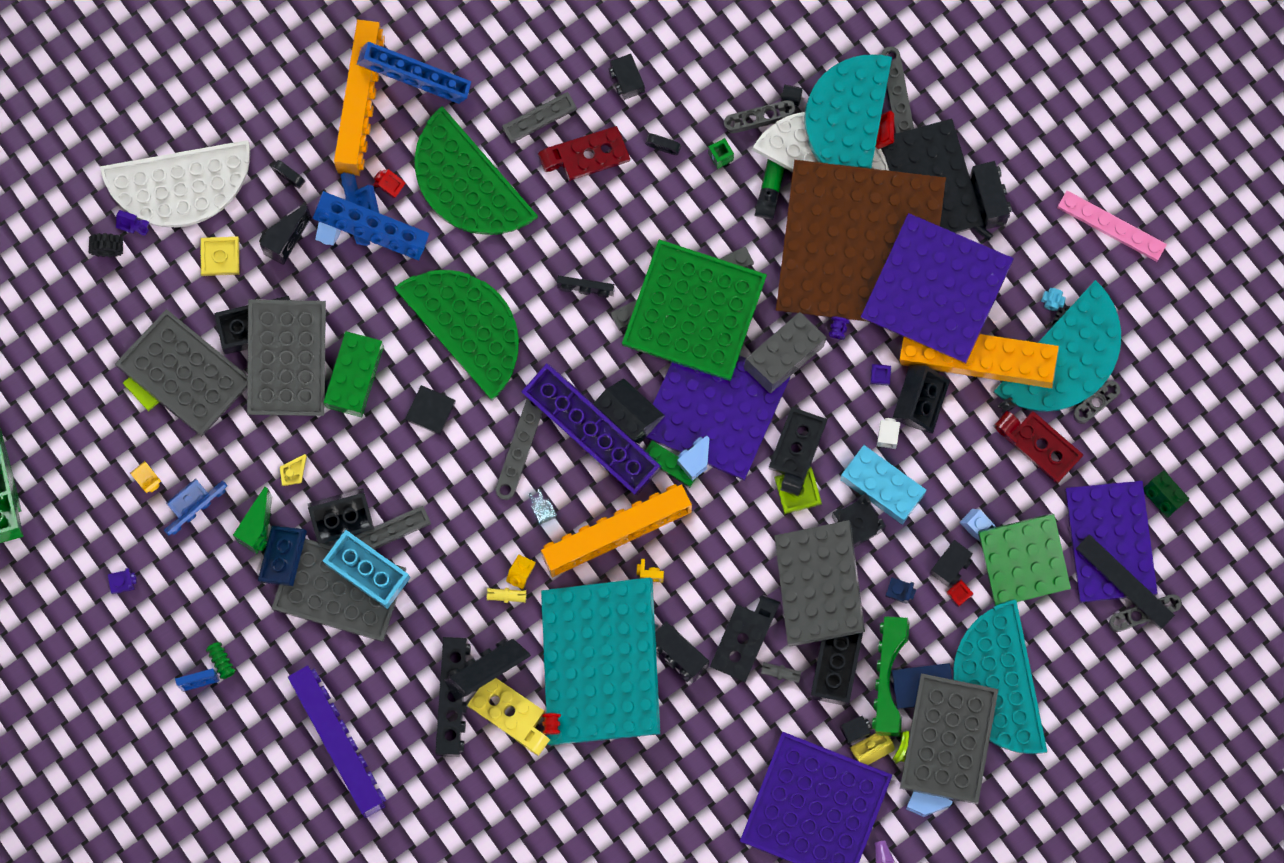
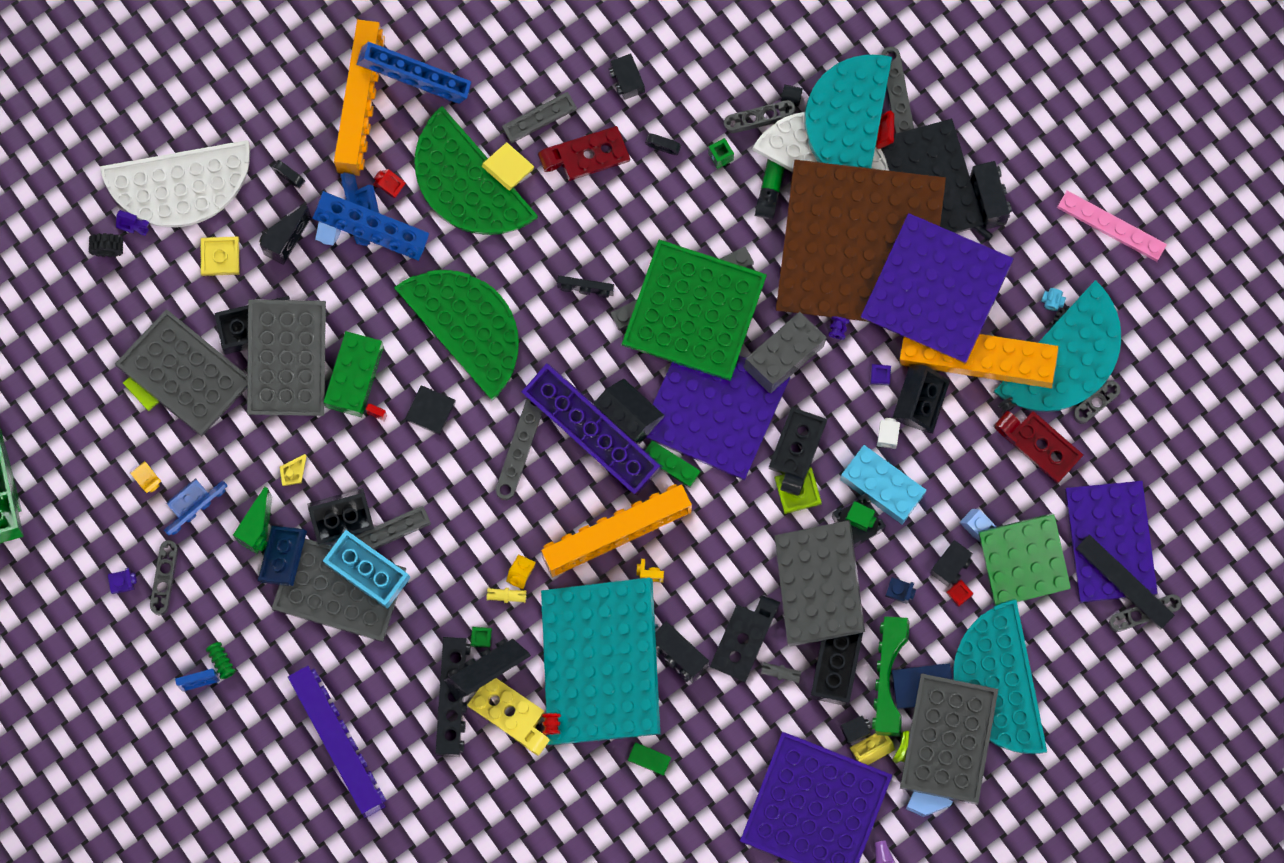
(161, 577): none -> dark grey beam
(376, 412): none -> red tile
(481, 637): none -> green tile
(508, 166): none -> light yellow tile
(542, 509): clear light blue plate -> none
(649, 759): none -> green tile
(696, 459): light blue slope -> none
(861, 516): none -> green brick
(1165, 494): dark green bracket -> none

